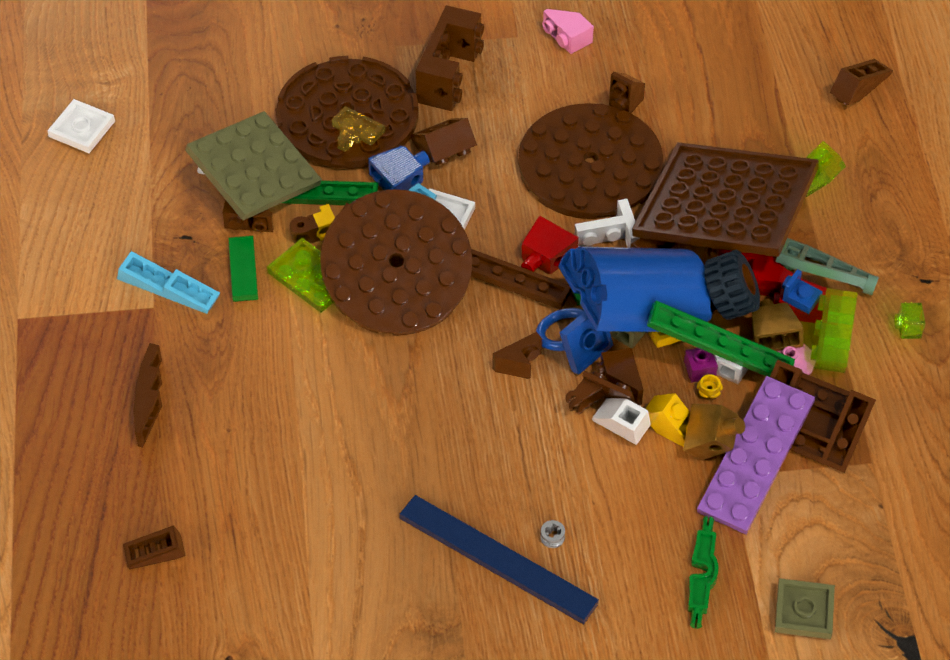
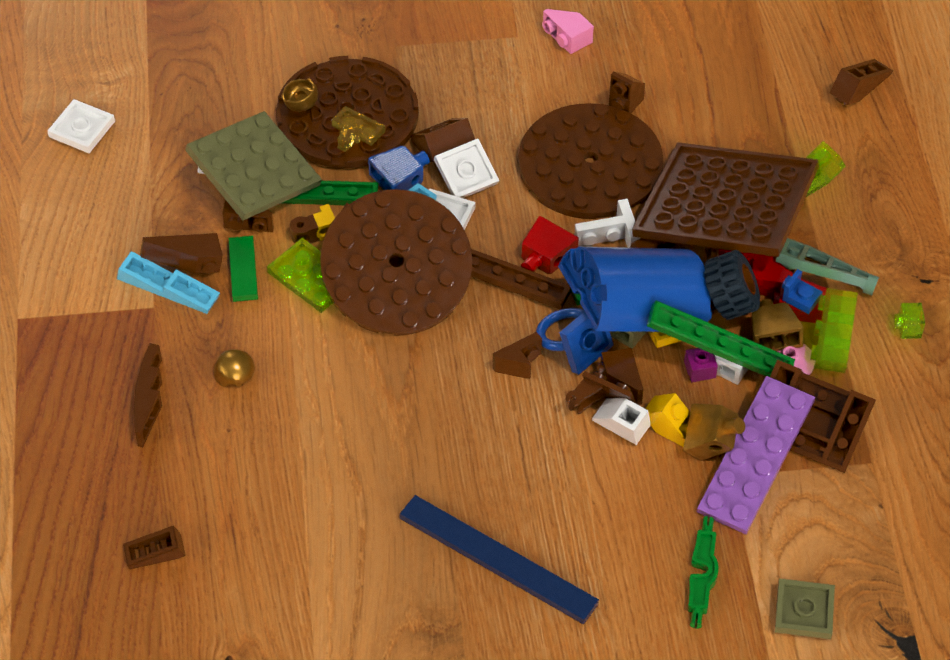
(186, 252): none -> reddish brown slope
(234, 368): none -> pearl gold hair
(300, 94): none -> pearl gold hair
(456, 36): reddish brown plate -> none
(466, 169): none -> white plate
(547, 529): light grey bush -> none
(709, 381): yellow plate -> none

